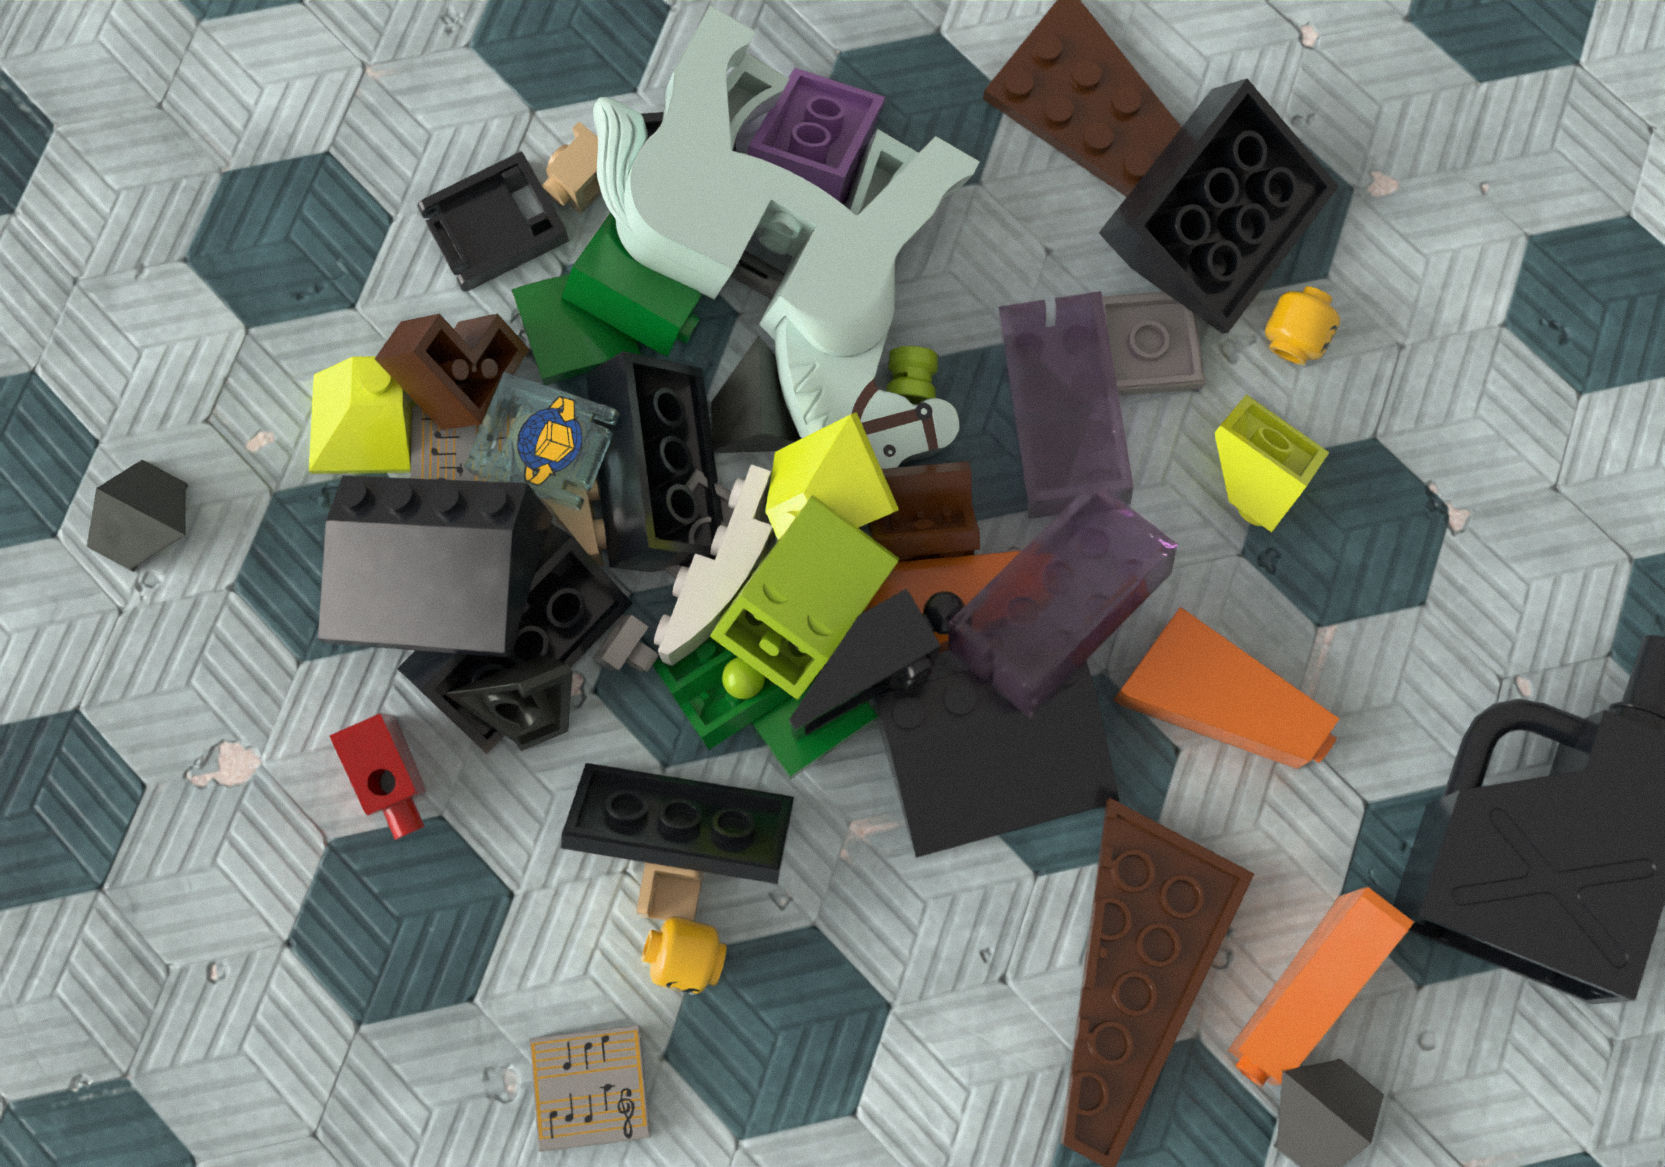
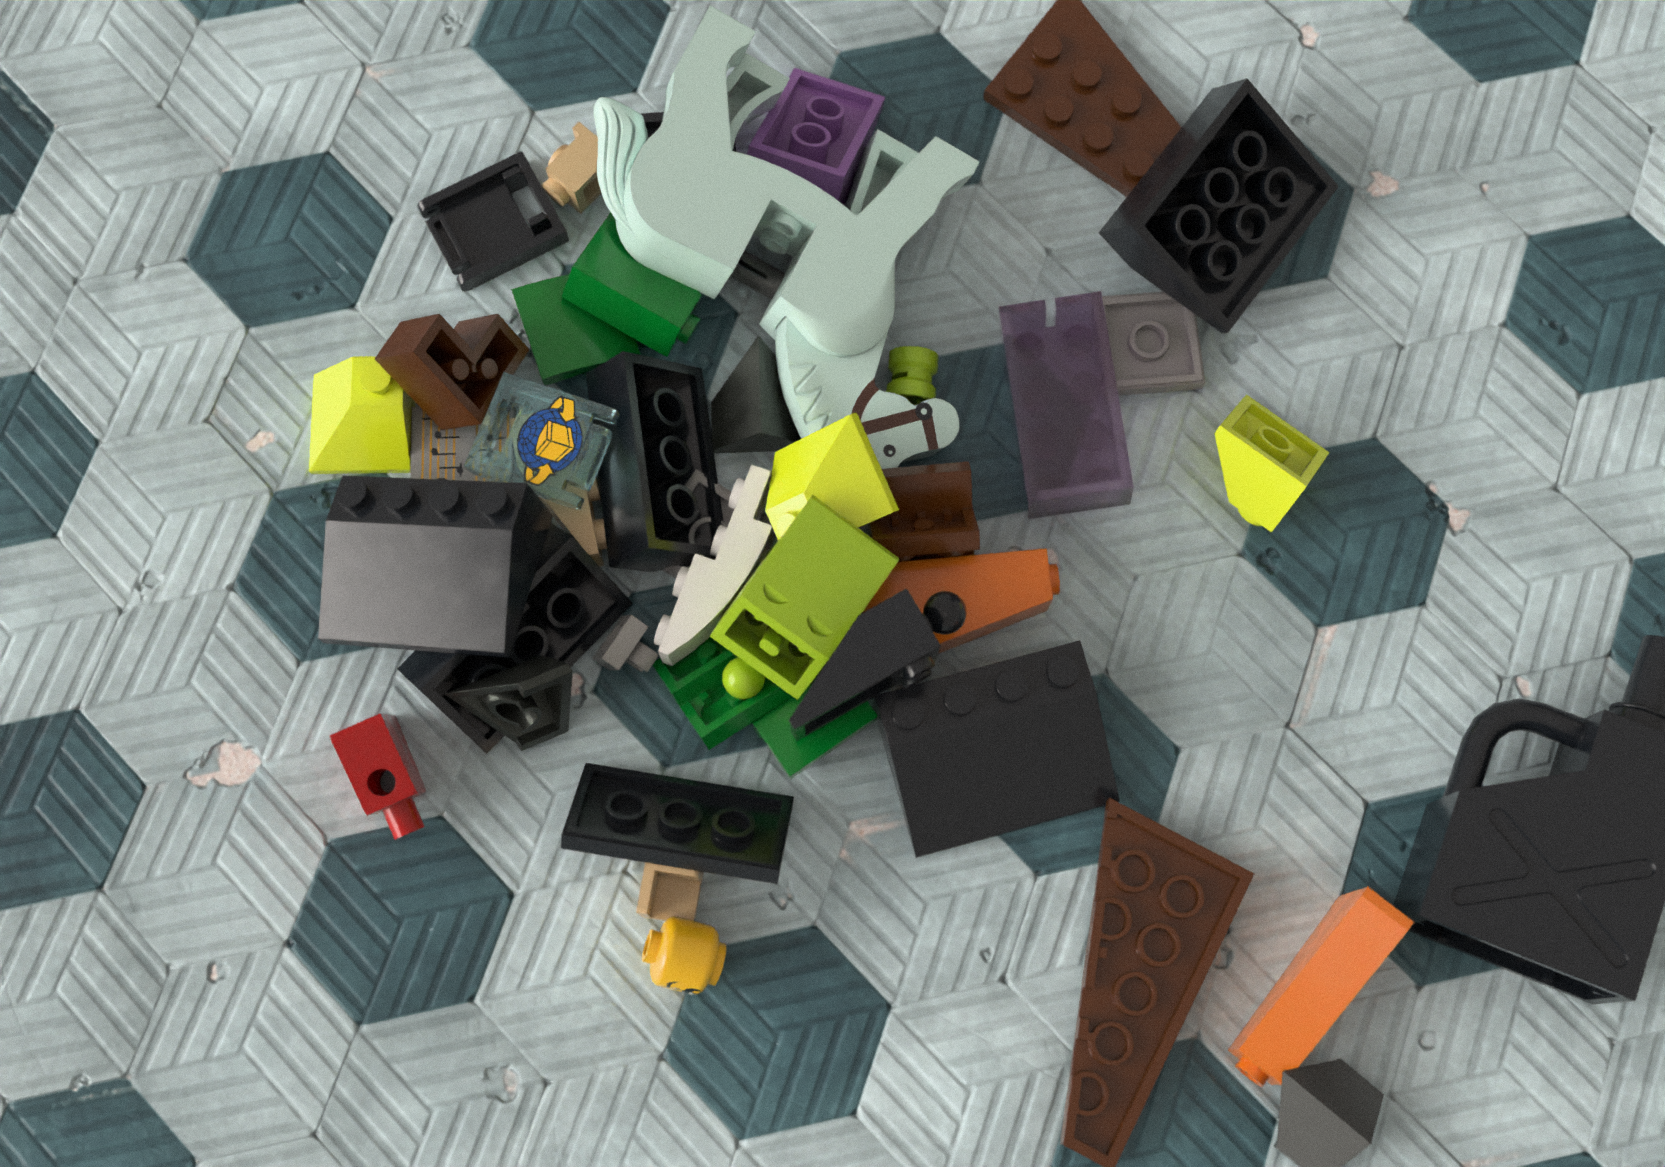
(137, 514): pearl dark grey slope -> none
(589, 1088): light grey tile -> none
(1061, 597): piece -> none
(1225, 694): orange slope -> none
(1302, 325): yellow head -> none

